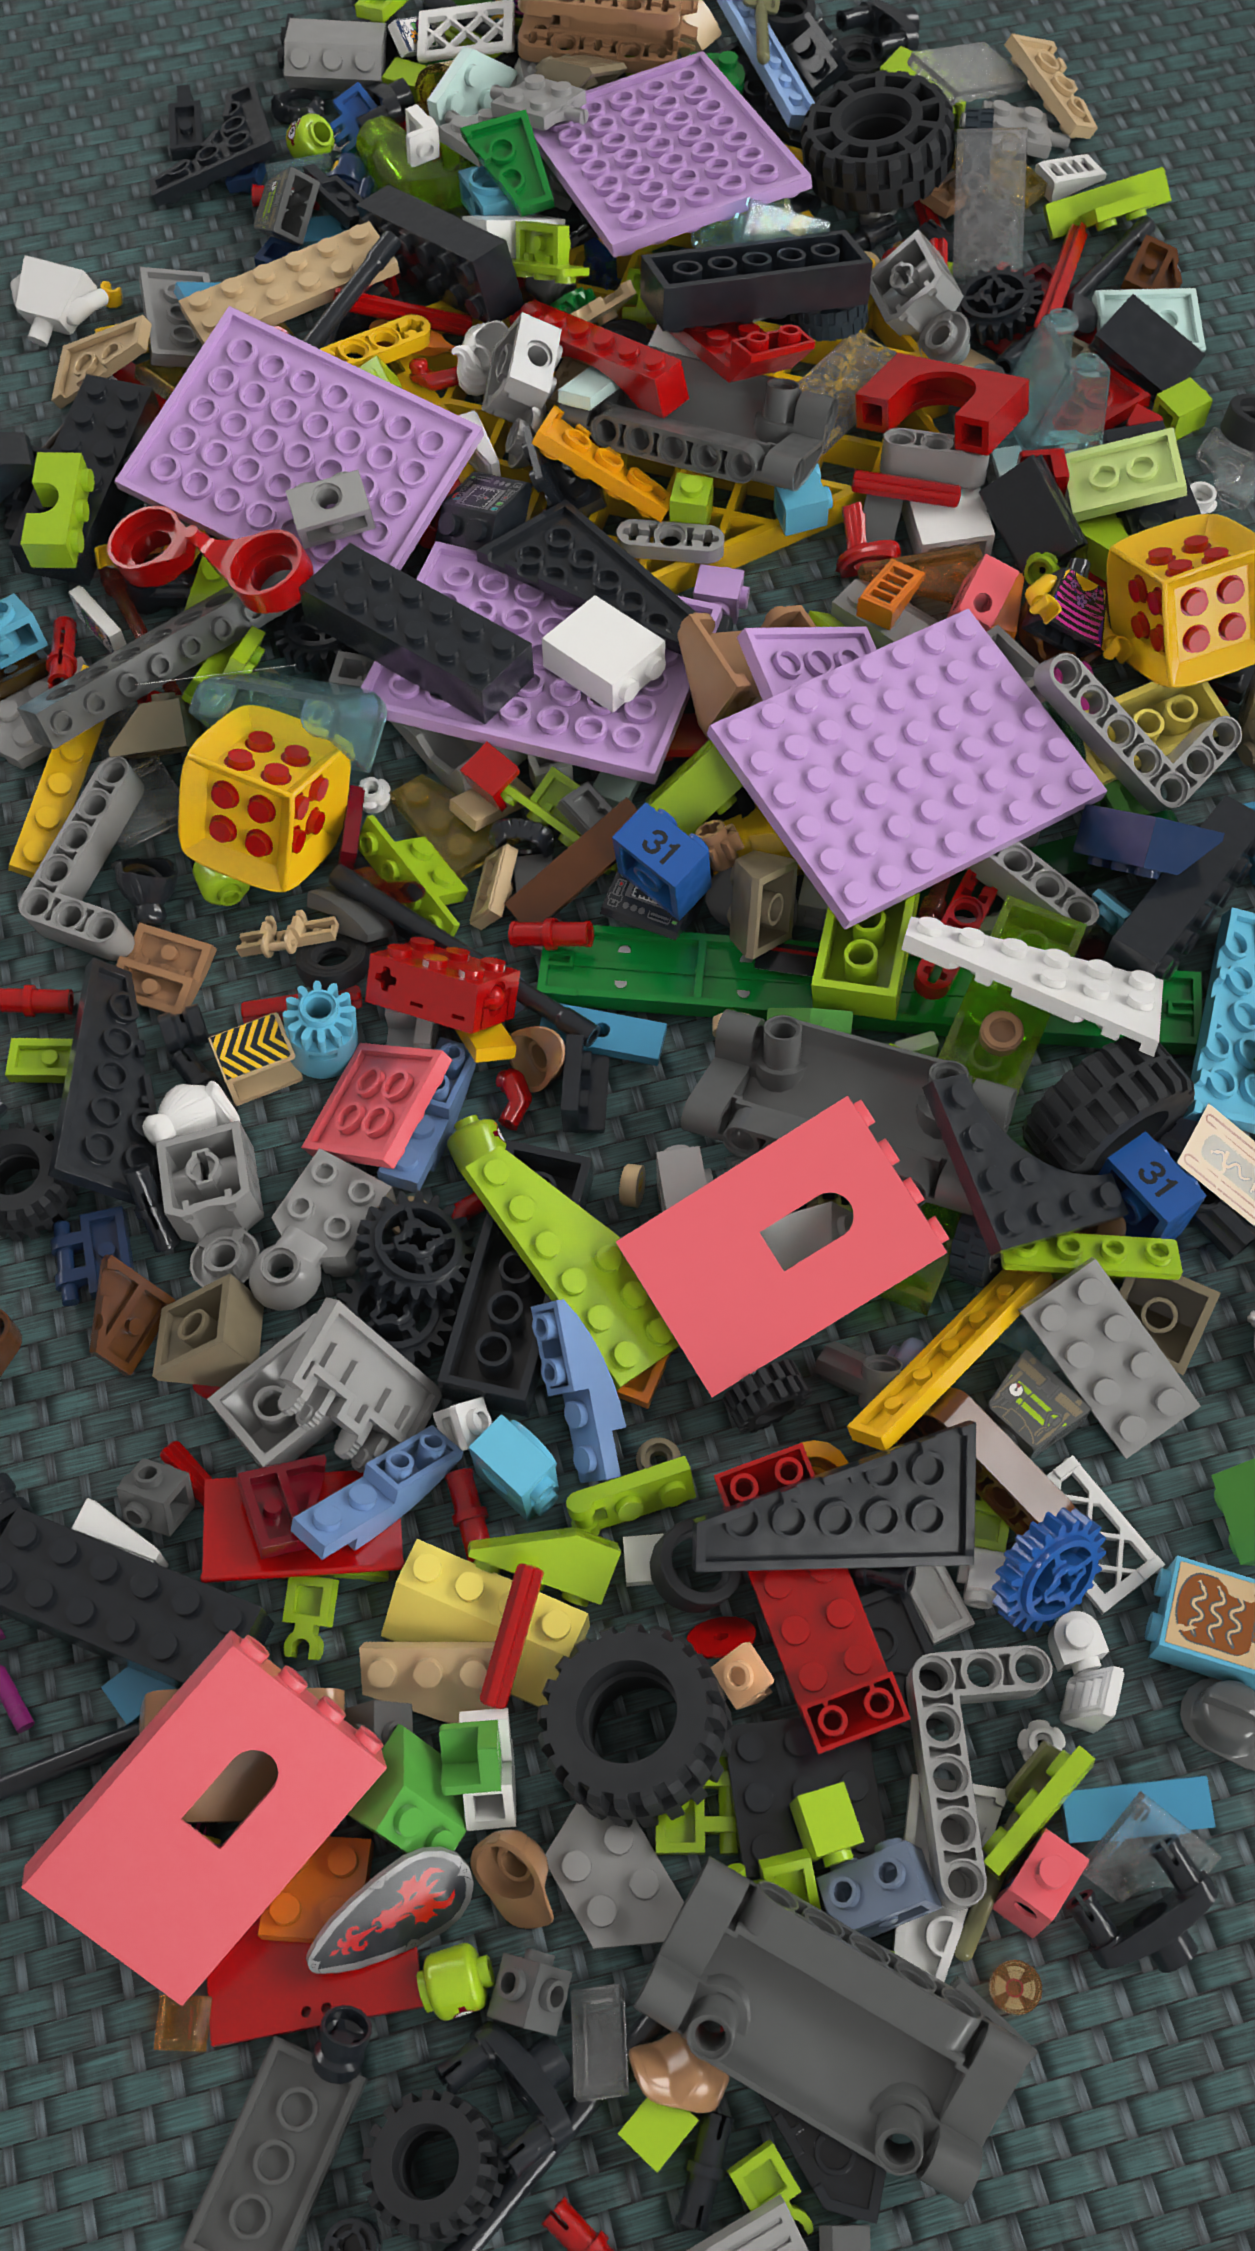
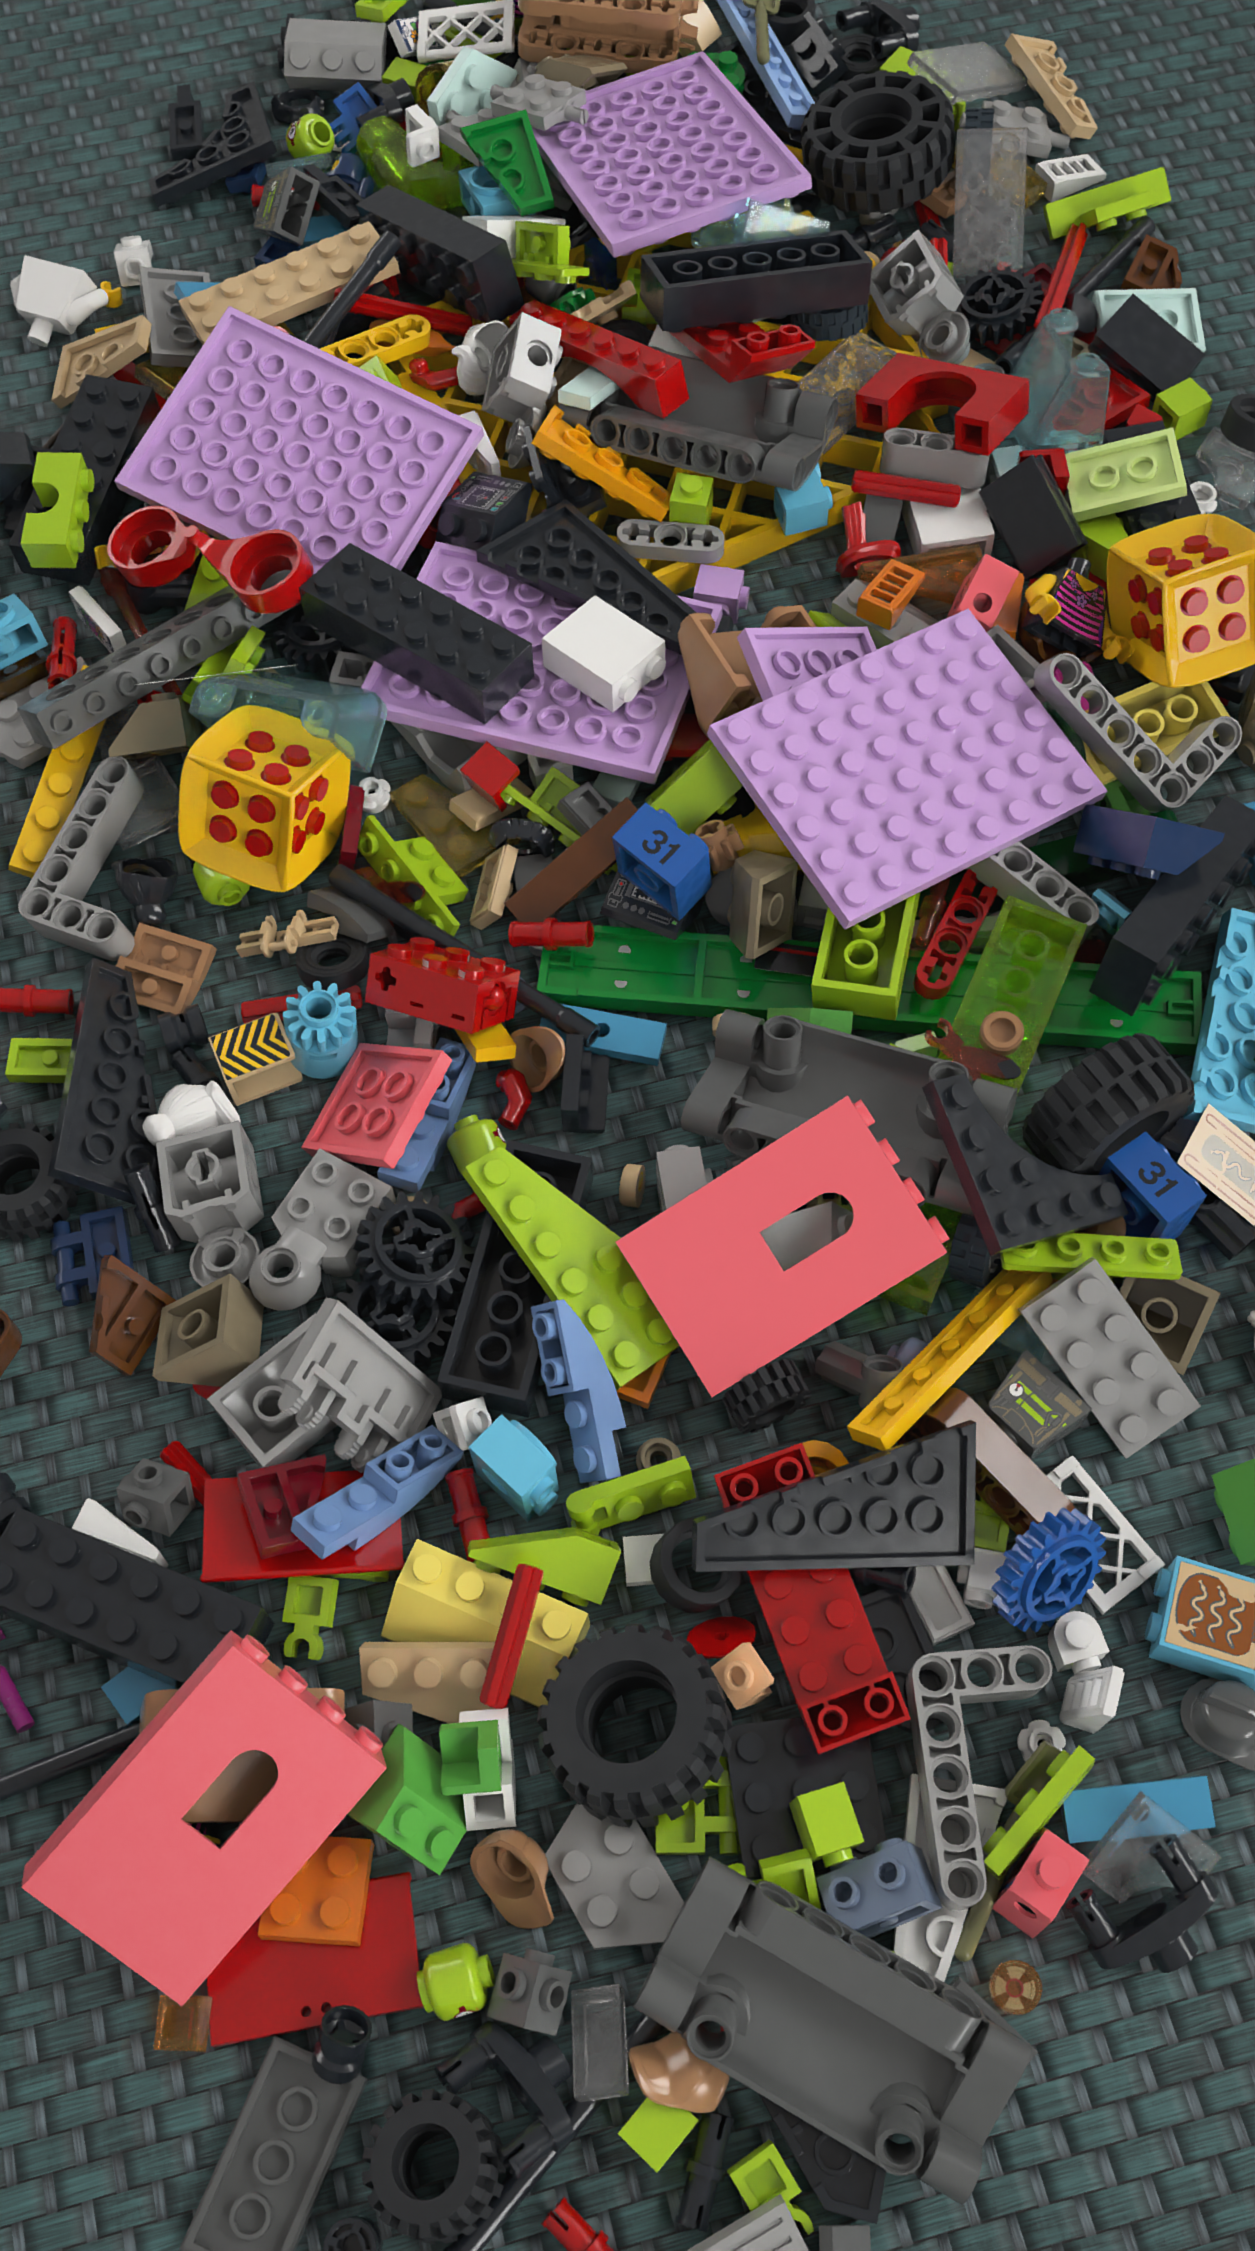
(131, 256): none -> white bracket
(346, 518): light grey brick -> none
(394, 1911): shield -> none
(973, 1058): none -> clear red piece
(1038, 560): lime plate -> none
(1048, 979): white wing -> none

